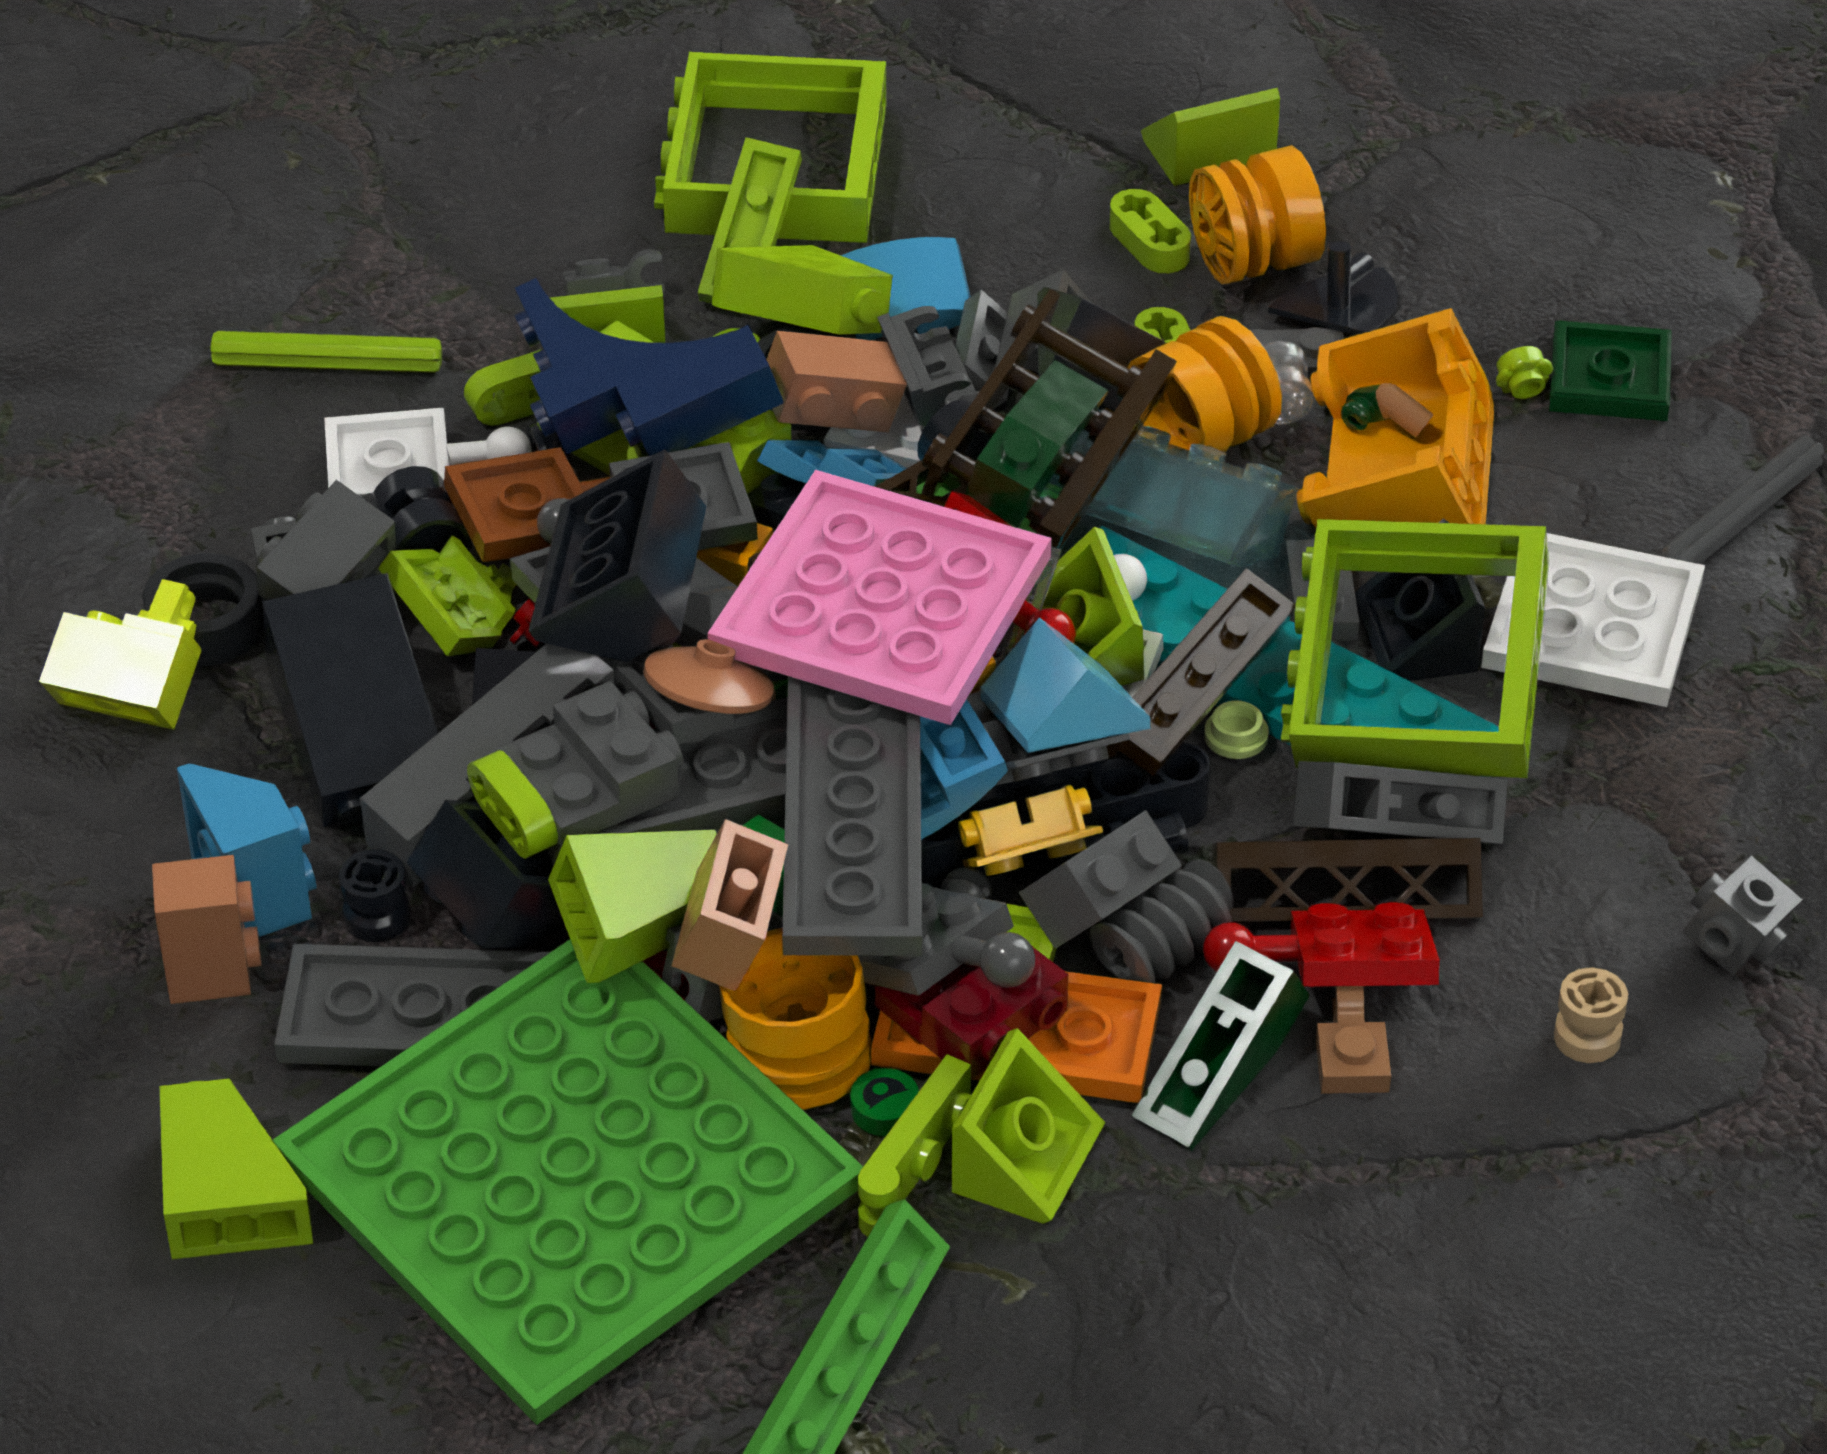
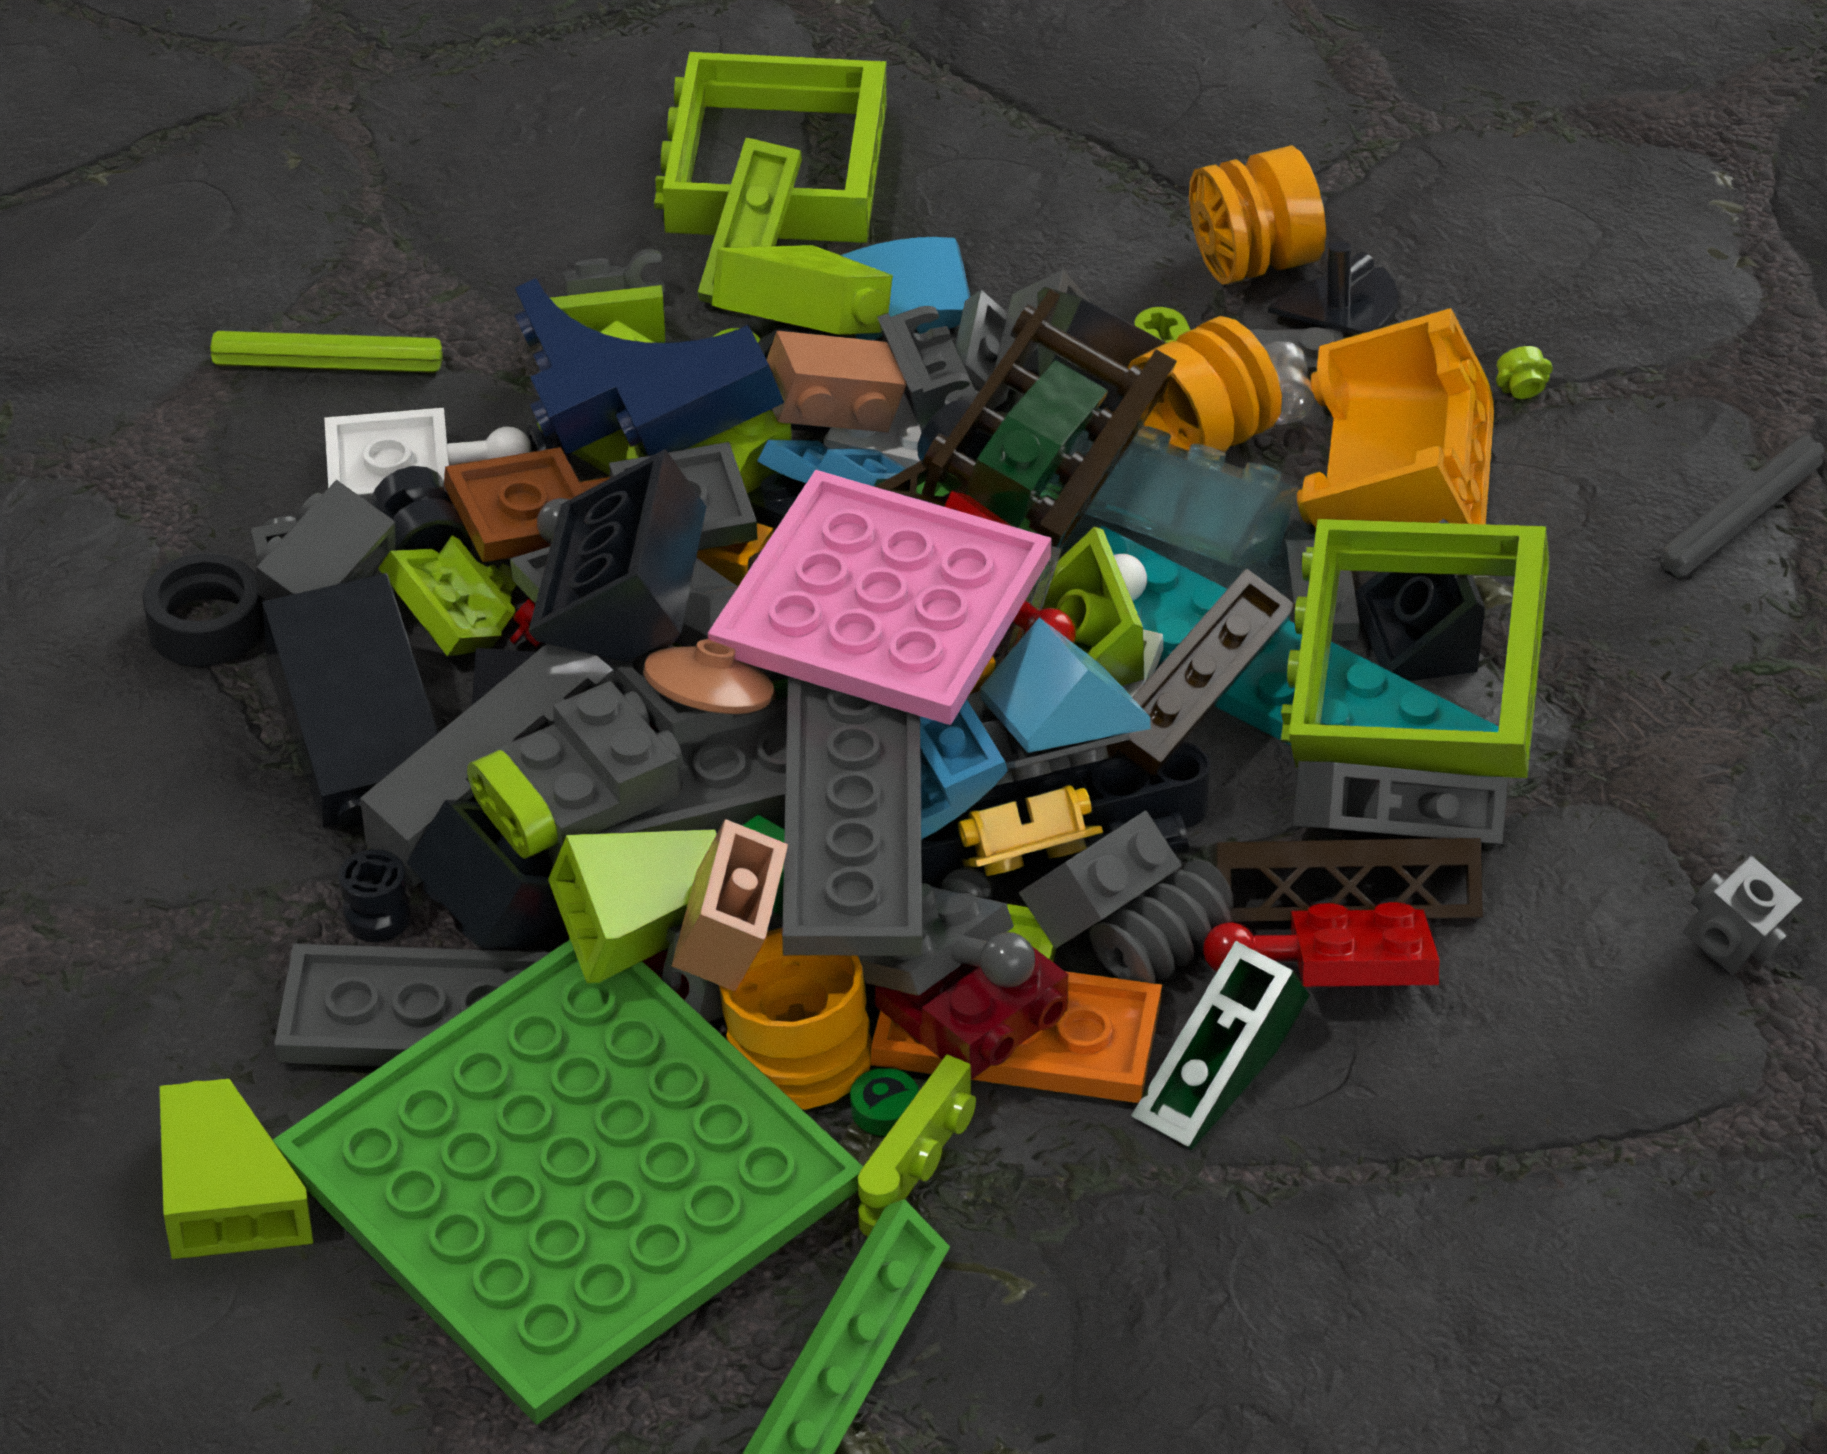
(127, 666): hinge -> none
(203, 929): nougat brick -> none
(266, 837): dark azure slope -> none
(512, 390): lime beam -> none
(1021, 1134): lime slope -> none
(1139, 235): lime beam -> none
(1214, 134): lime slope -> none
(1236, 730): yellowish green plate -> none
(1352, 1051): medium nougat plate -> none
(1382, 403): arm -> none
(1590, 1015): tan wheel -> none
(1609, 620): white plate -> none
(1611, 370): dark green tile -> none

